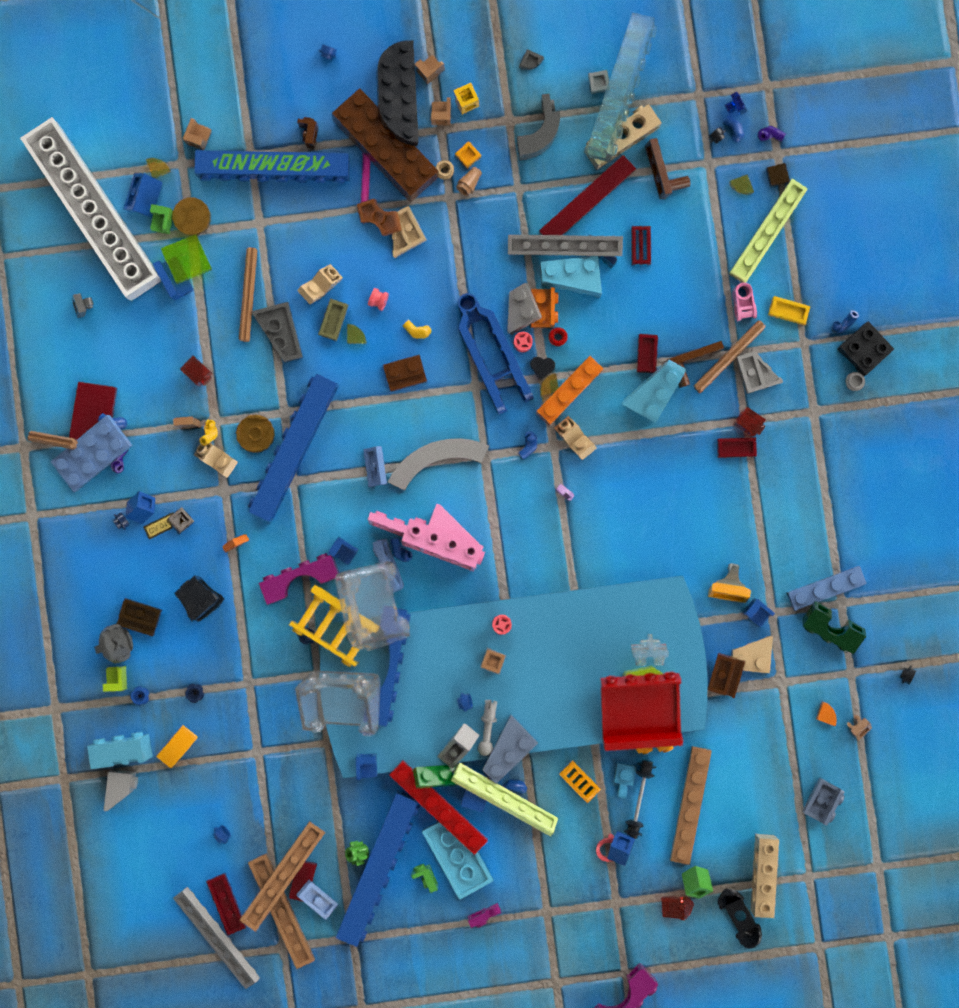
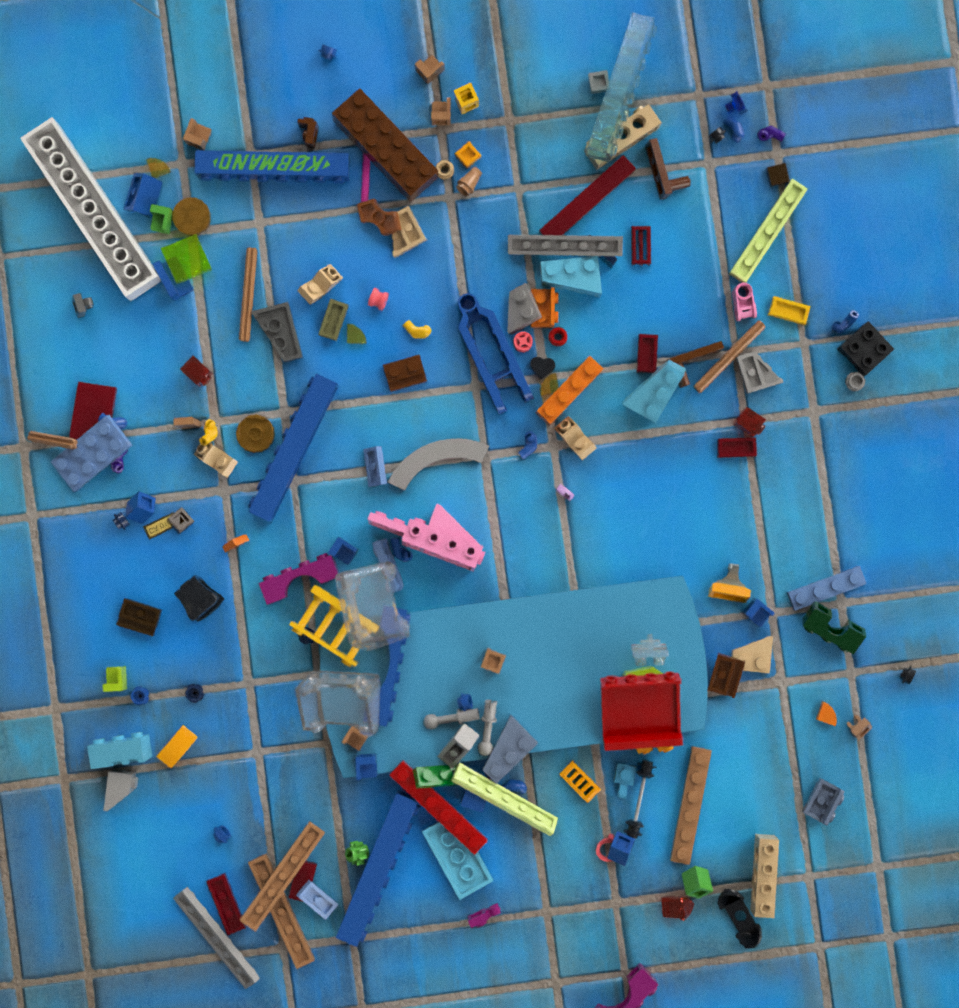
(115, 643): dark grey tile -> none
(354, 738): none -> medium nougat panel
(398, 92): black plate -> none
(429, 880): bright green bracket -> none
(431, 721): none -> light grey pin
(501, 624): coral wheel -> none
(531, 60): dark grey tile -> none
(538, 142): dark grey arch -> none
(742, 185): clear yellow tile -> none

